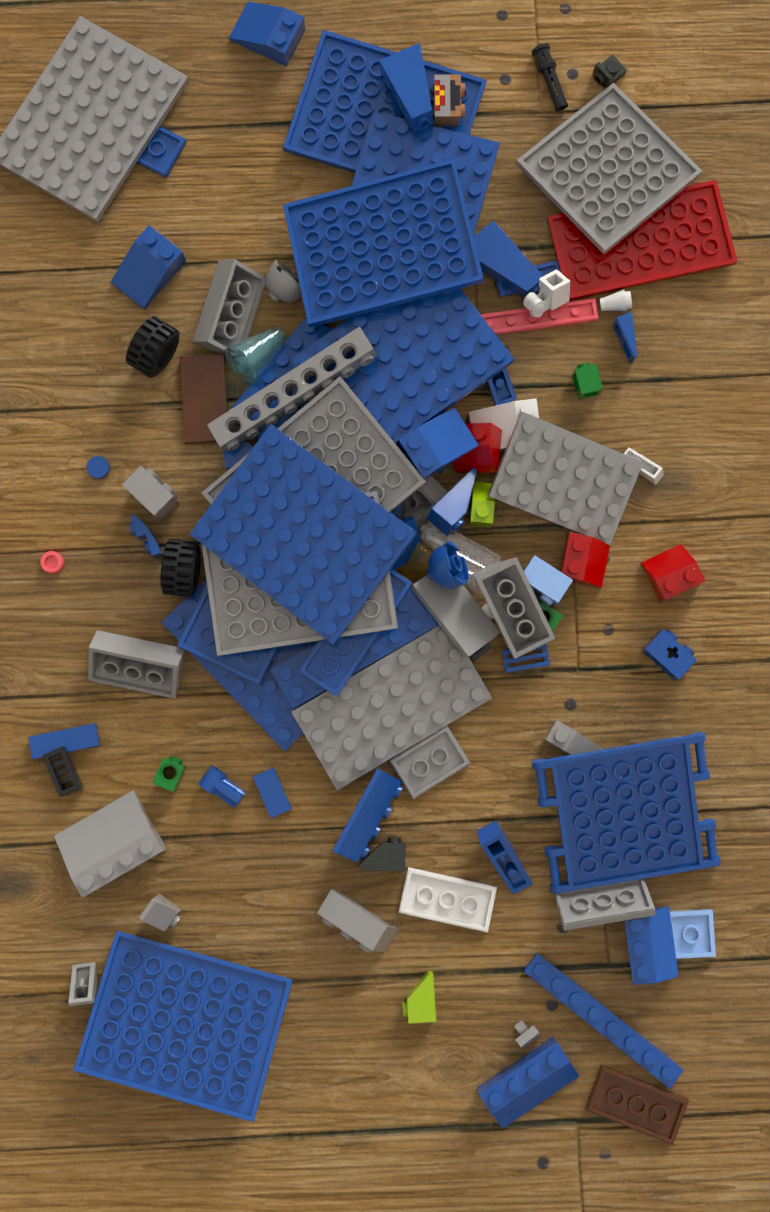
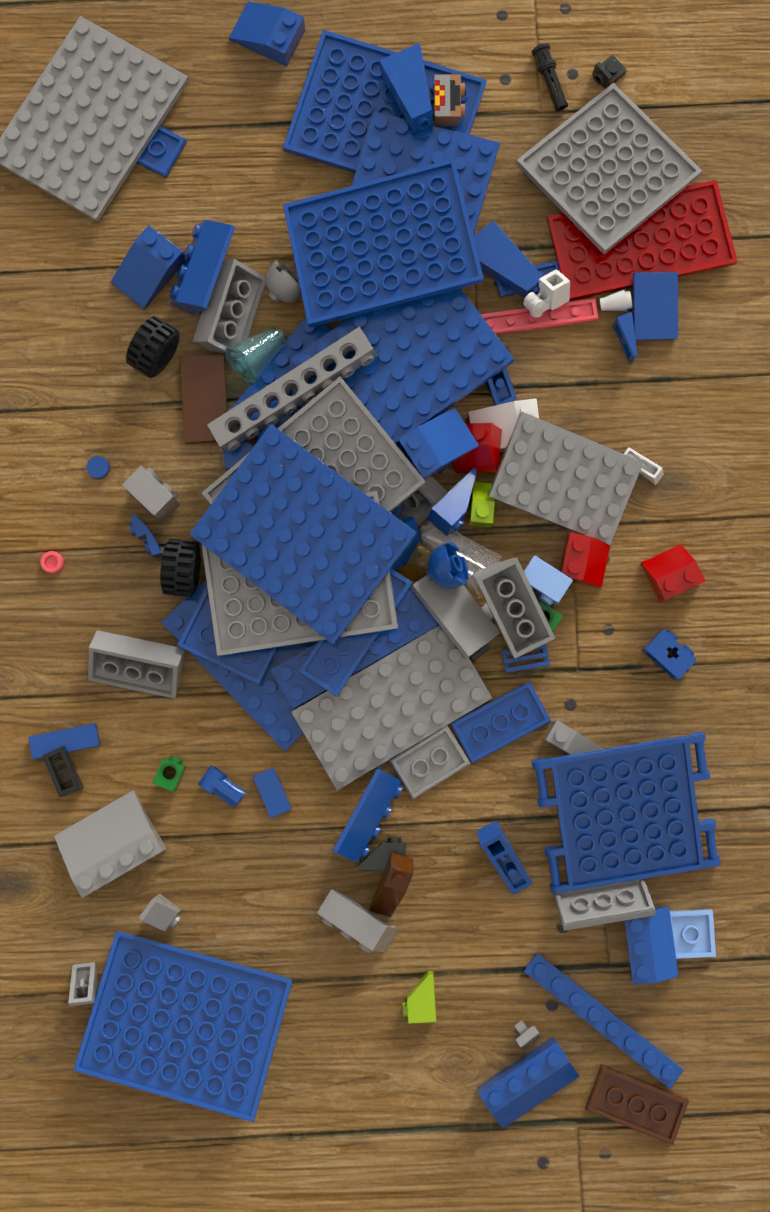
(201, 266): none -> blue slope
(392, 884): none -> reddish brown slope
(447, 899): white tile -> none
(500, 722): none -> blue tile
(587, 380): green brick -> none
(655, 305): none -> blue tile

